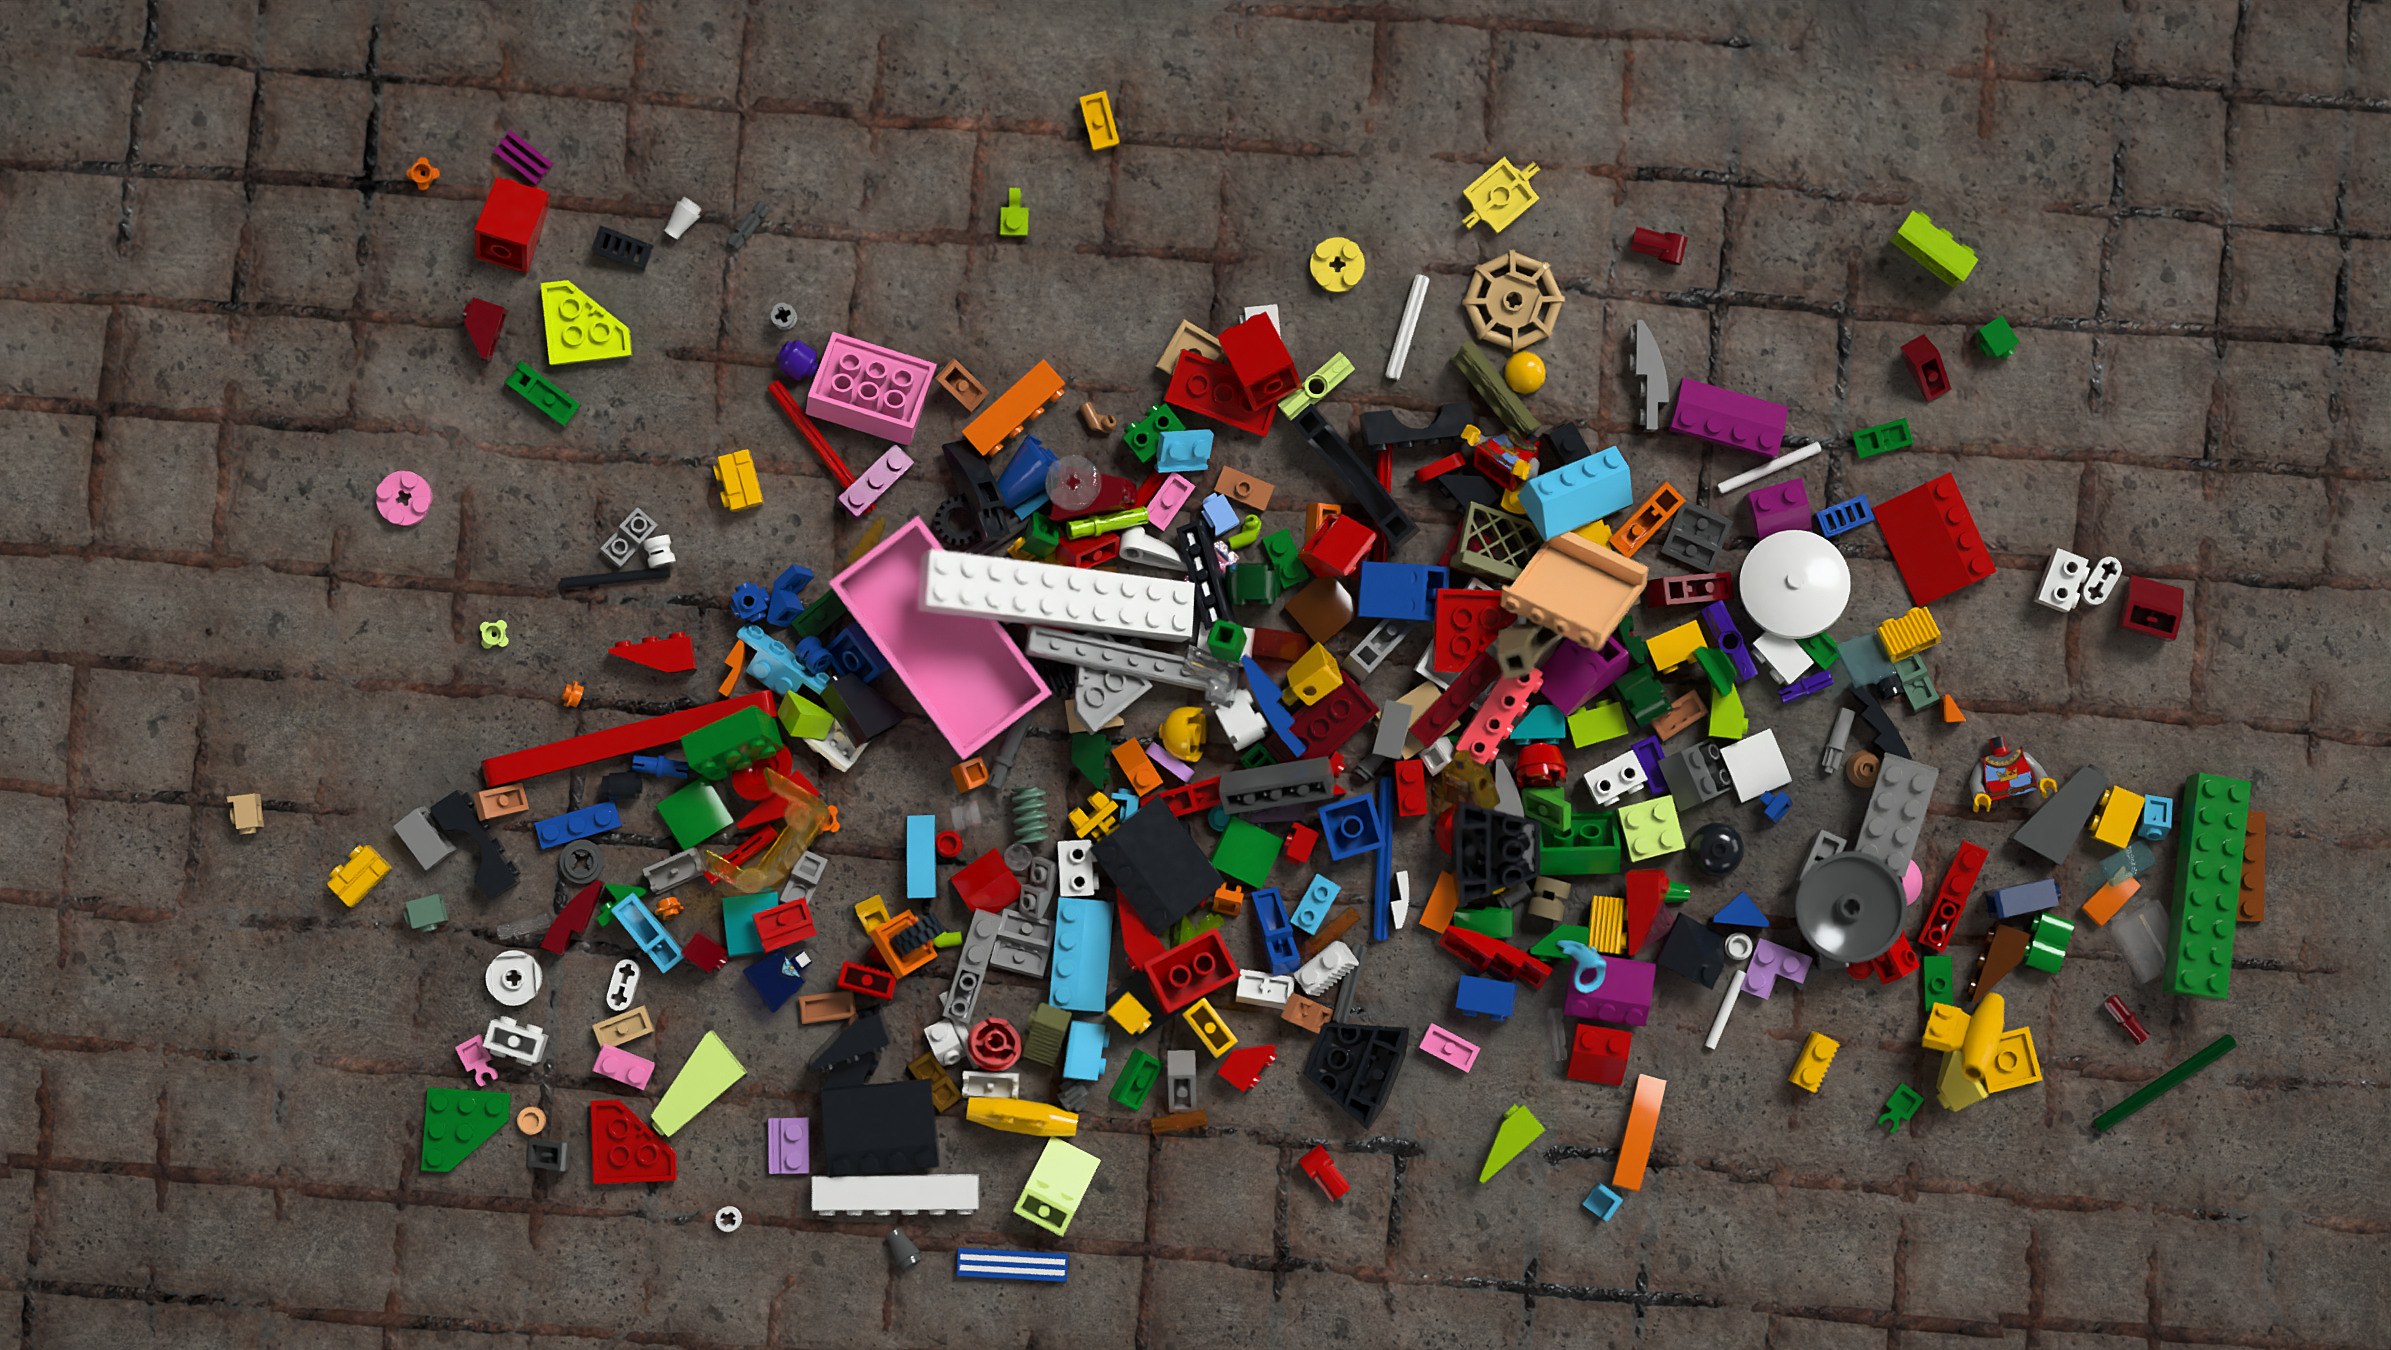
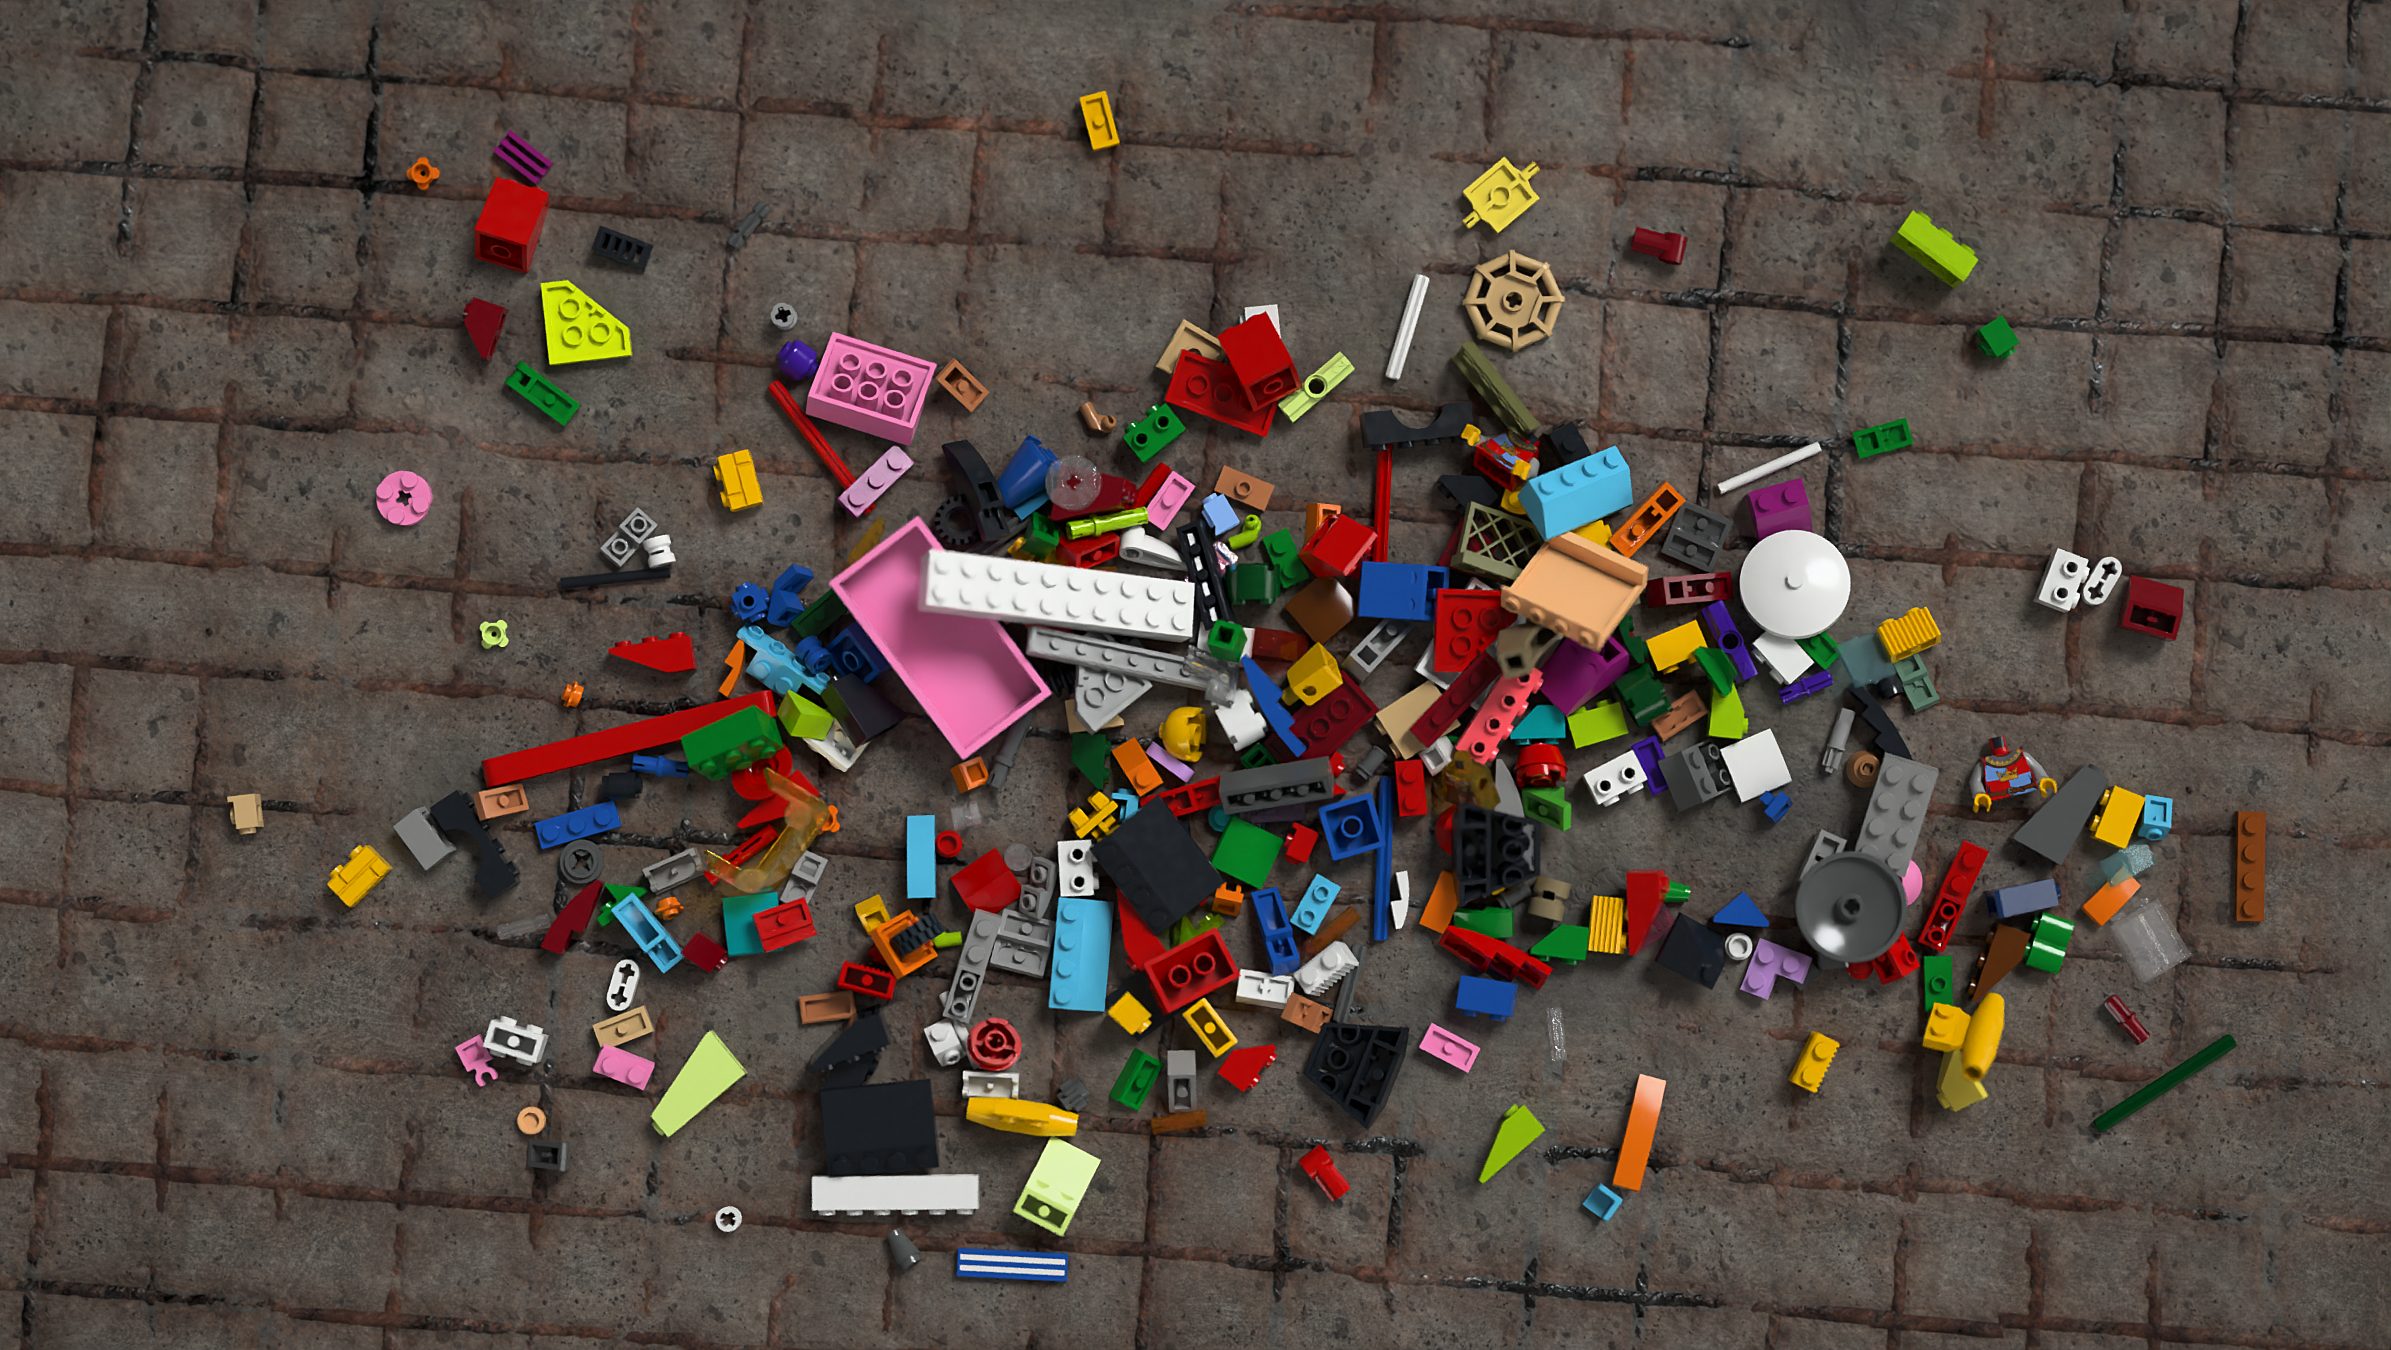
(426, 912): sand green brick -> none
(459, 1123): green plate -> none
(526, 987): white plate -> none
(627, 1147): red plate -> none
(683, 217): white cone -> none
(694, 813): green slope -> none
(778, 977): clear blue torso -> none
(789, 1145): lavender plate -> none
(943, 1088): pearl gold slope -> none
(1014, 218): lime plate -> none
(1014, 409): orange brick -> none
(1030, 815): sand green piece -> none
(1046, 1033): olive brick -> none
(1085, 1050): medium azure slope -> none
(1183, 450): medium azure plate -> none
(1326, 253): light yellow plate -> none
(1355, 475): black arch -> none
(1393, 729): light grey slope -> none
(1440, 468): red beam -> none
(1524, 372): yellow hair -> none
(1585, 848): green slope -> none
(1586, 958): medium azure piece -> none
(1599, 1054): red slope -> none
(1619, 999): magenta slope -> none
(1649, 365): light grey slope -> none
(1650, 828): yellowish green brick -> none
(1716, 849): black cylinder -> none
(1725, 1009): white bar -> none
(1728, 418): magenta slope -> none
(1824, 526): blue slope -> none
(1903, 1104): green plate -> none
(1926, 367): dark red slope -> none
(1933, 539): red slope -> none
(1949, 711): orange slope -> none
(2014, 1062): yellow plate -> none
(2206, 887): green brick -> none

